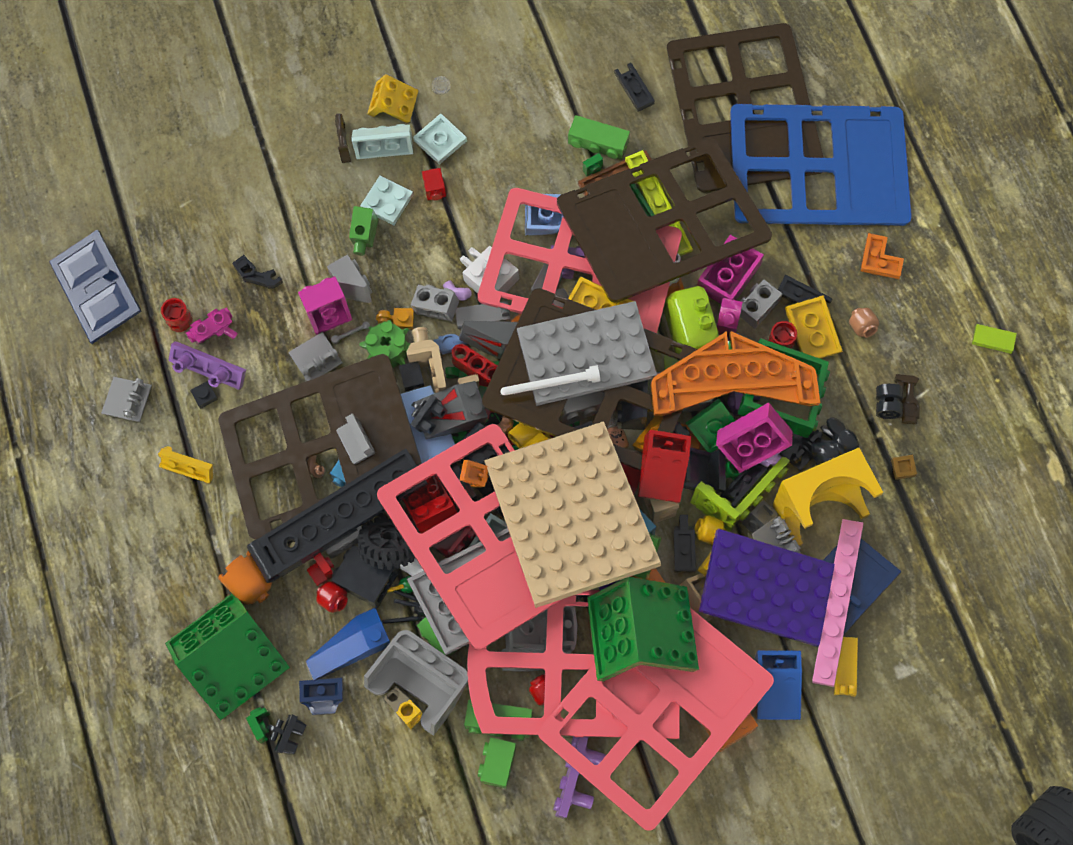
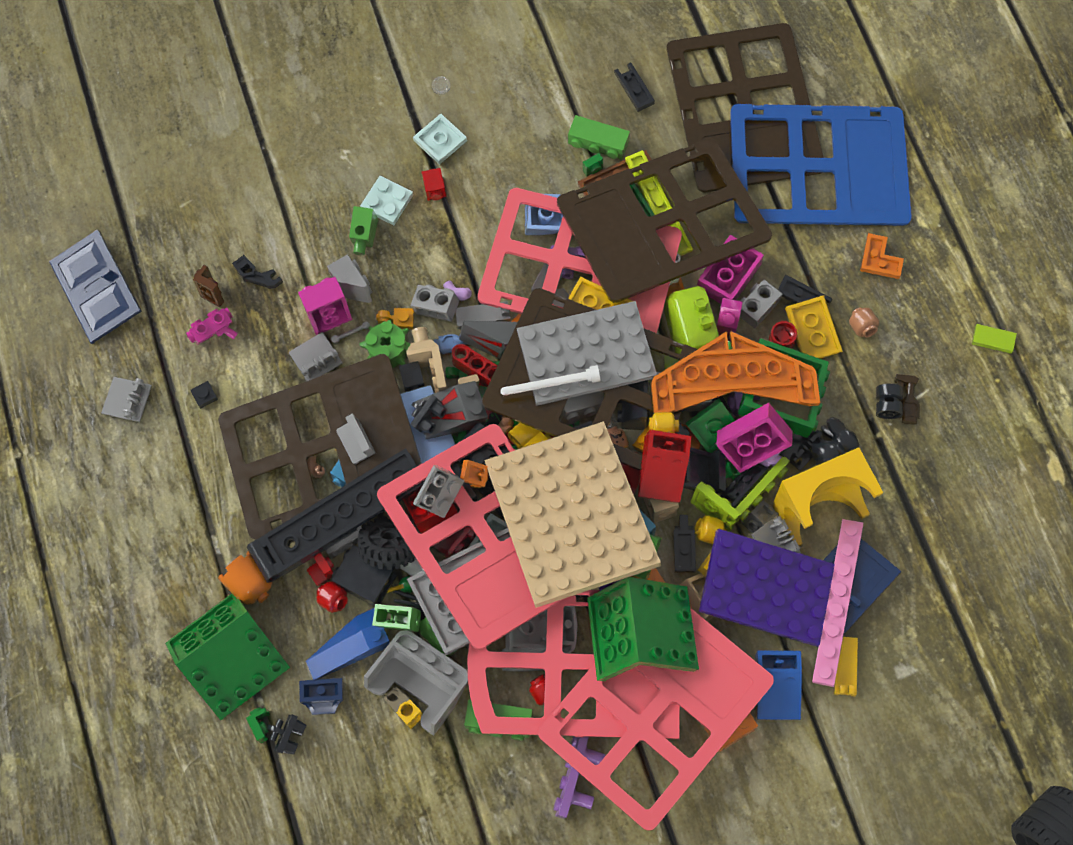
(176, 315): red wheel -> none
(185, 465): yellow hinge -> none
(207, 286): none -> reddish brown bracket
(207, 365): medium lavender plate -> none
(341, 133): dark brown piece -> none
(382, 141): light aqua slope -> none
(393, 99): yellow bracket -> none
(401, 617): none -> bright green torso
(438, 491): none -> light grey slope
(475, 270): white hinge -> none
(497, 763): bright green brick -> none
(664, 422): none -> yellow head
(904, 467): pearl gold plate -> none

